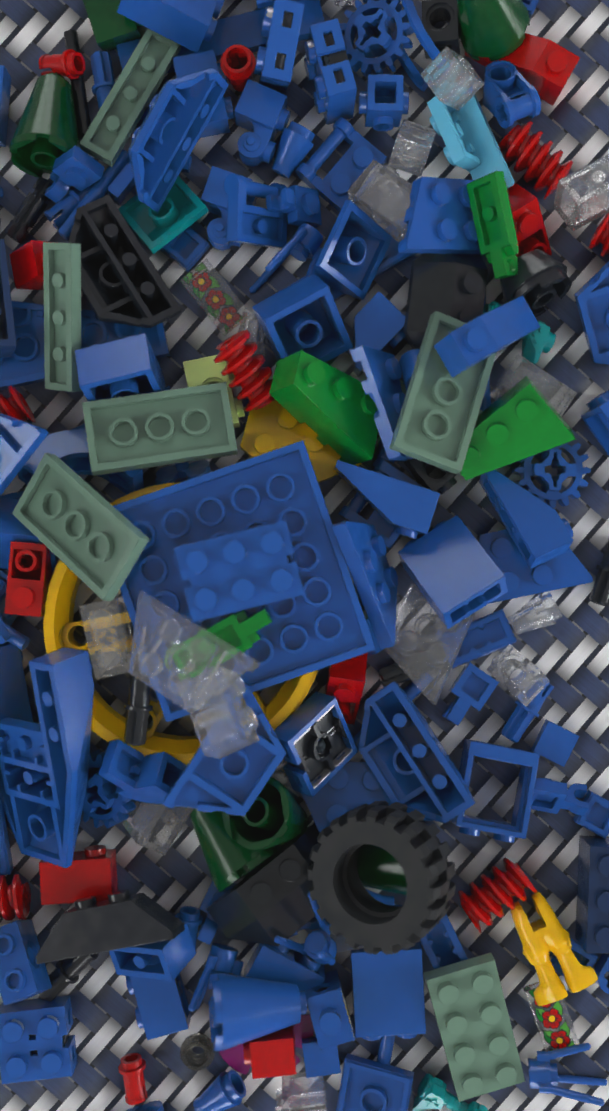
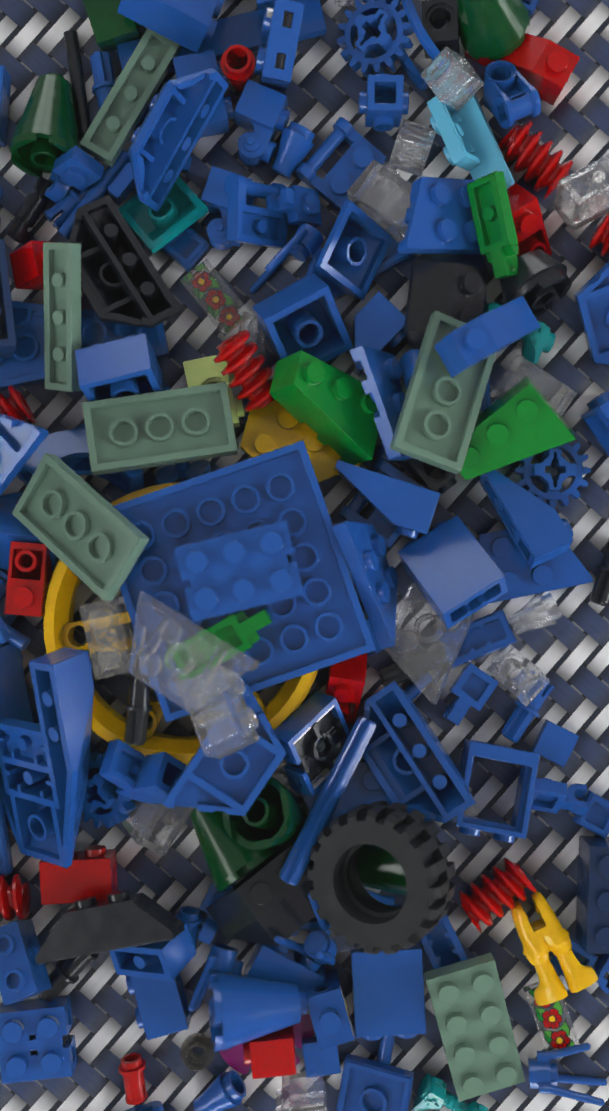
(66, 64): red pin -> none
(327, 800): none -> blue axle
(331, 71): blue piece -> none

